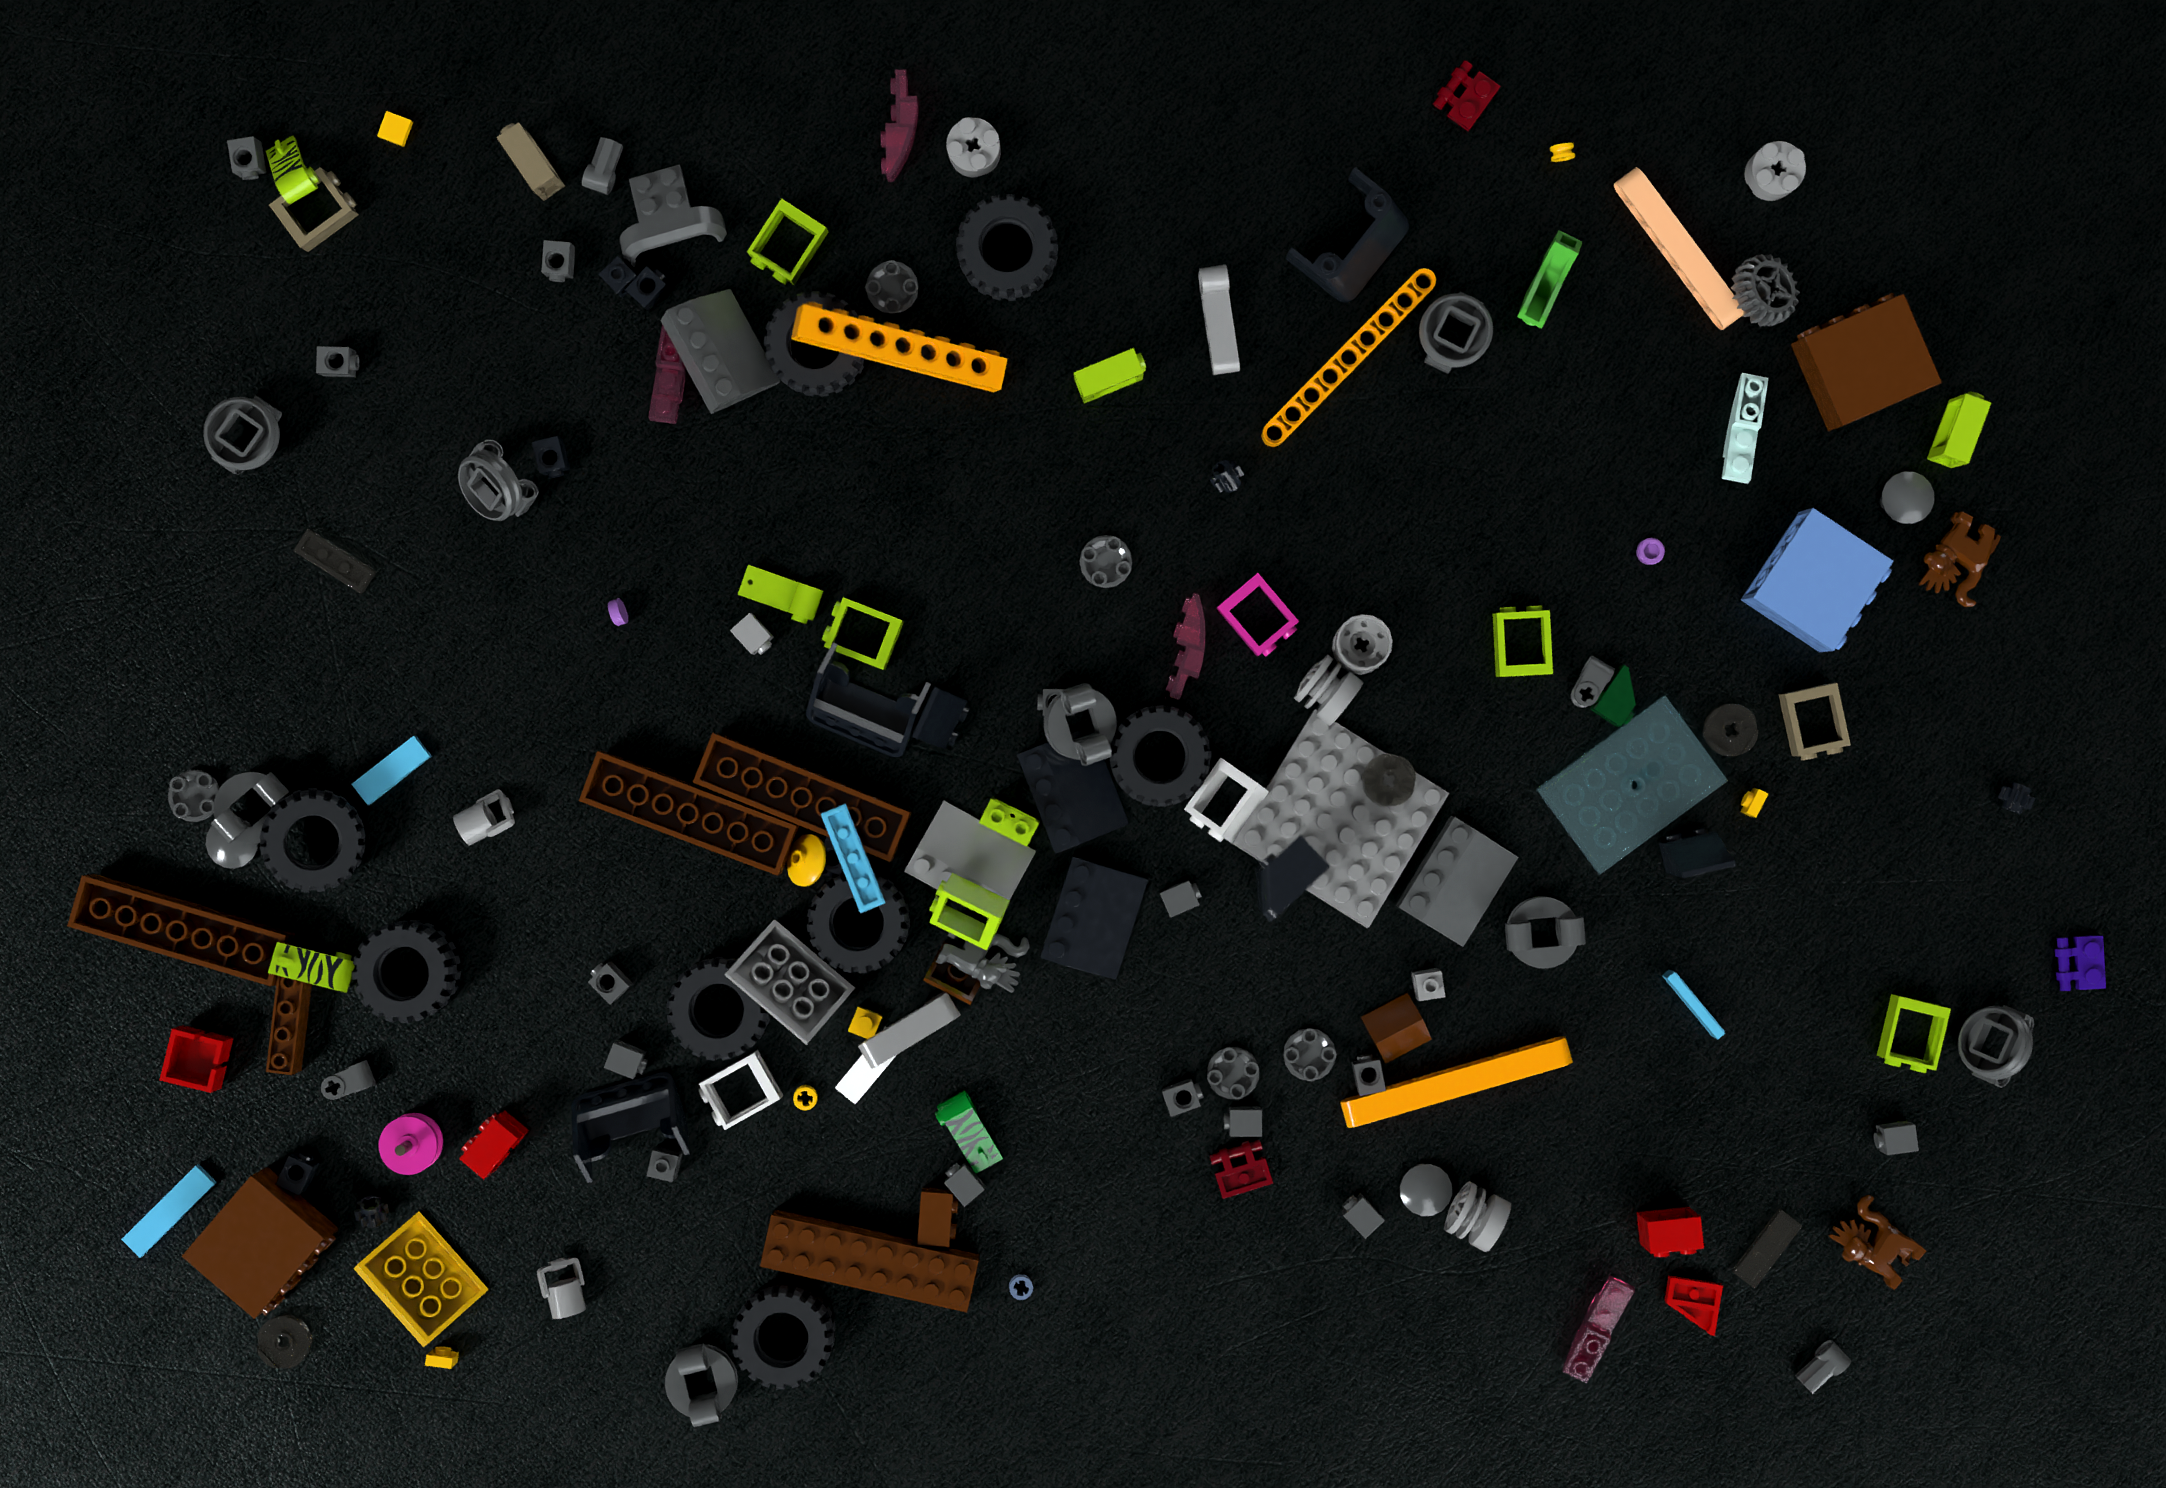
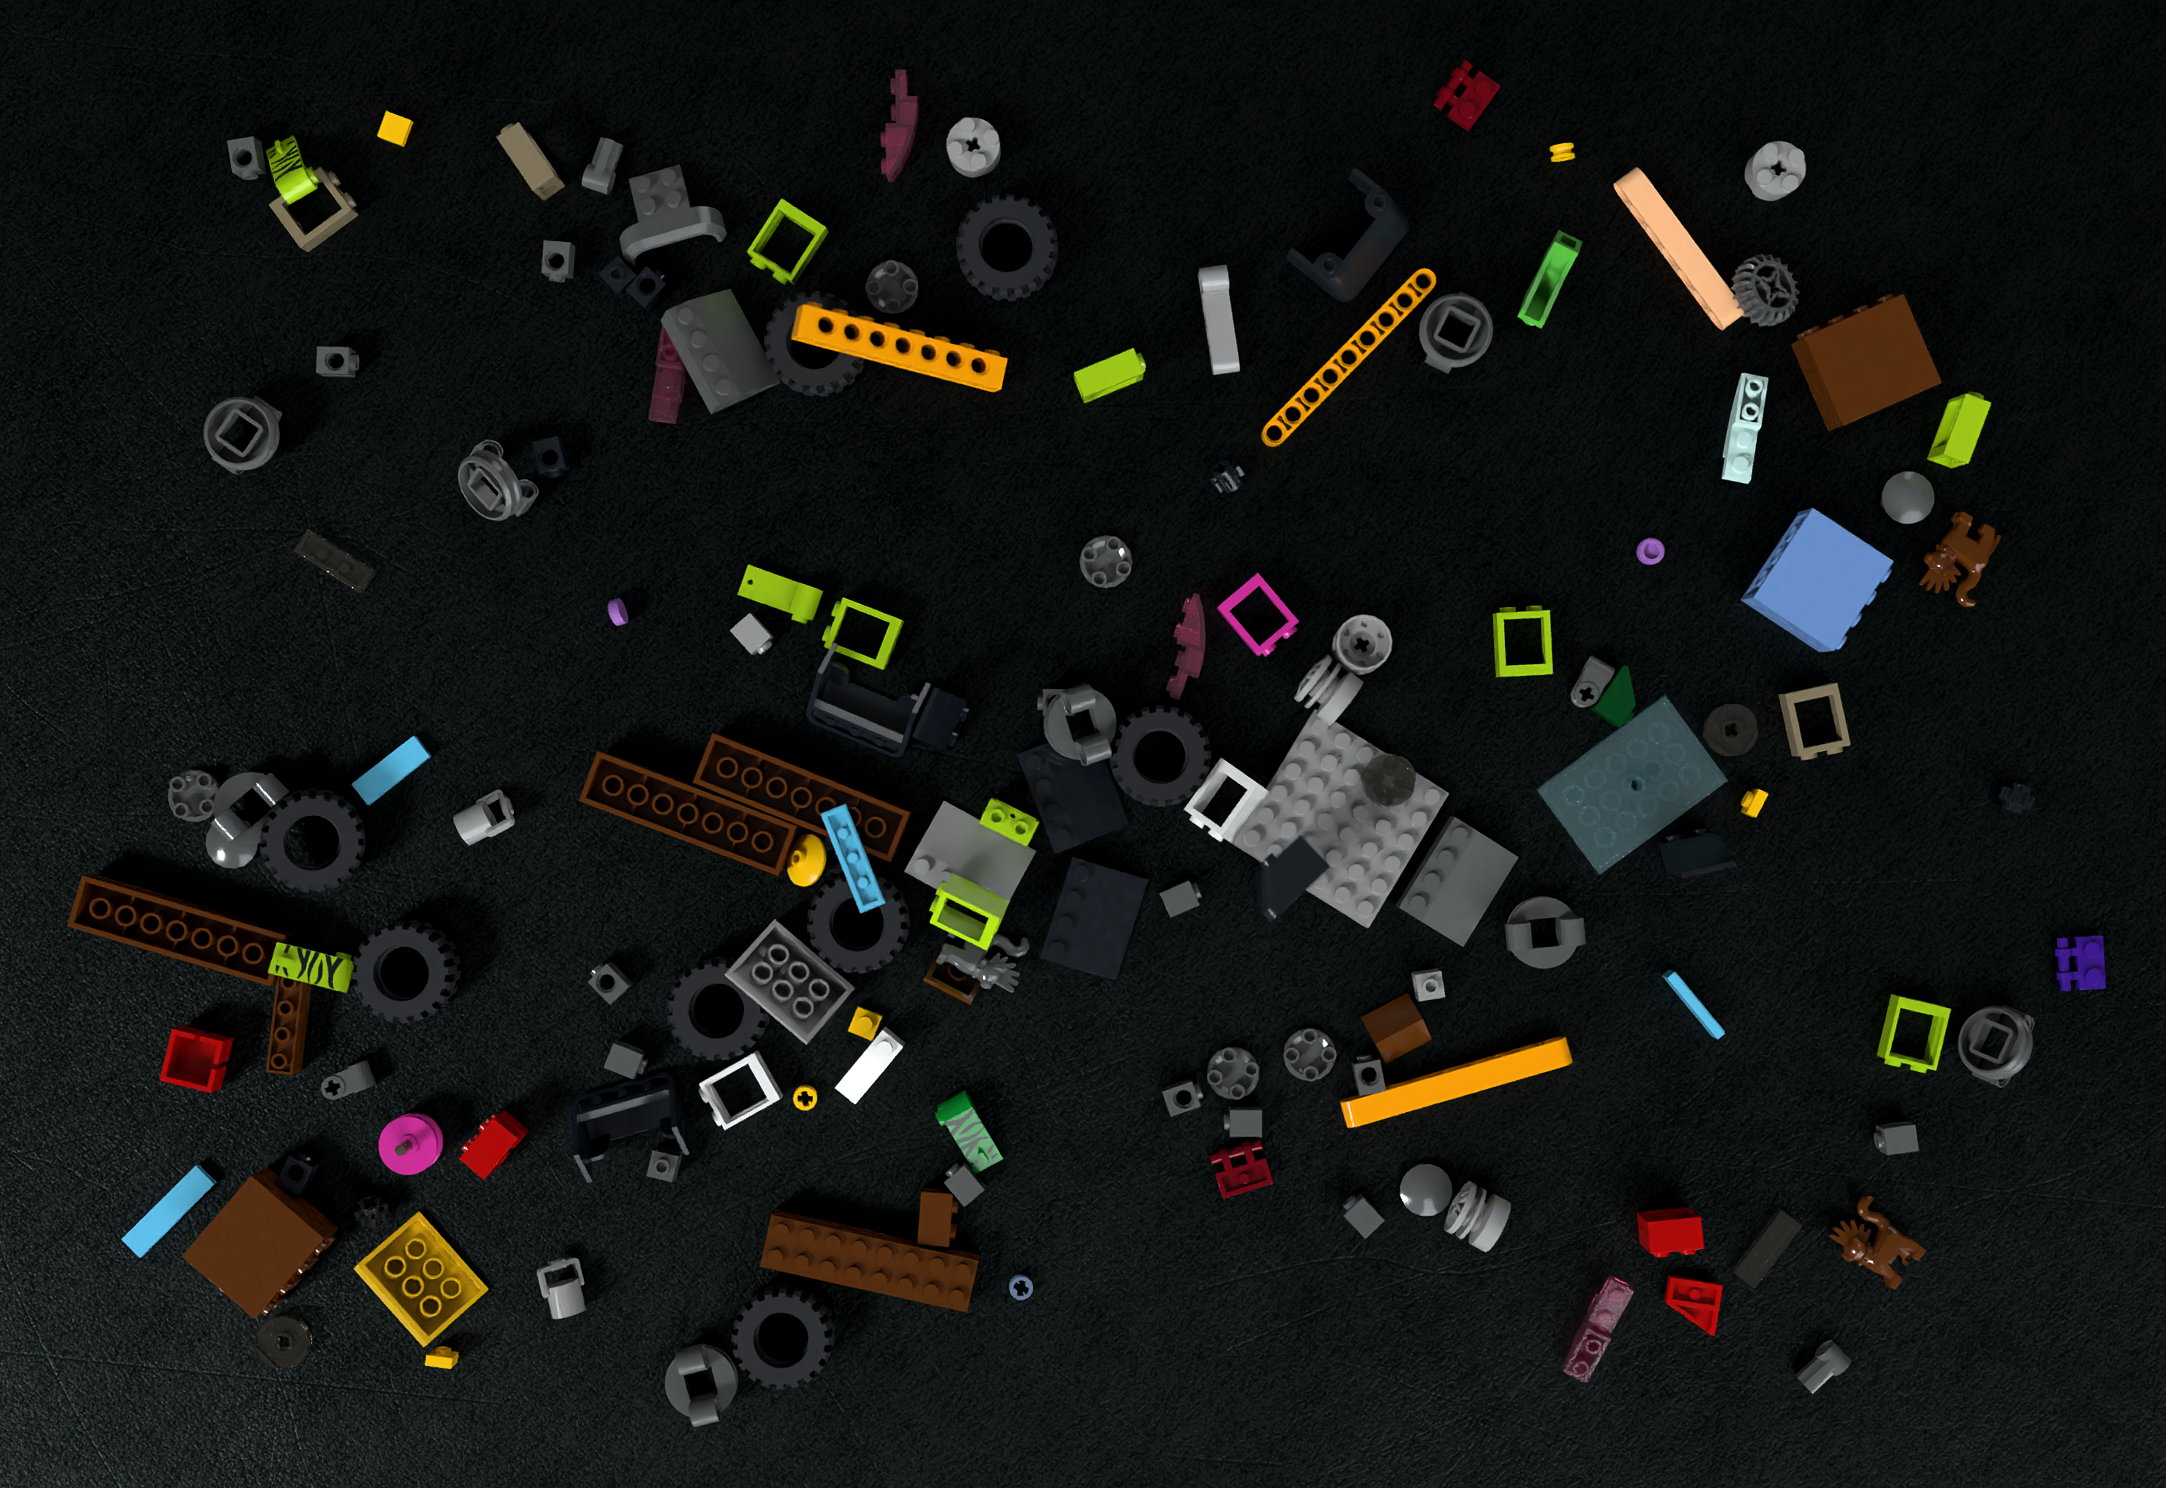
(909, 1030): light grey beam -> none

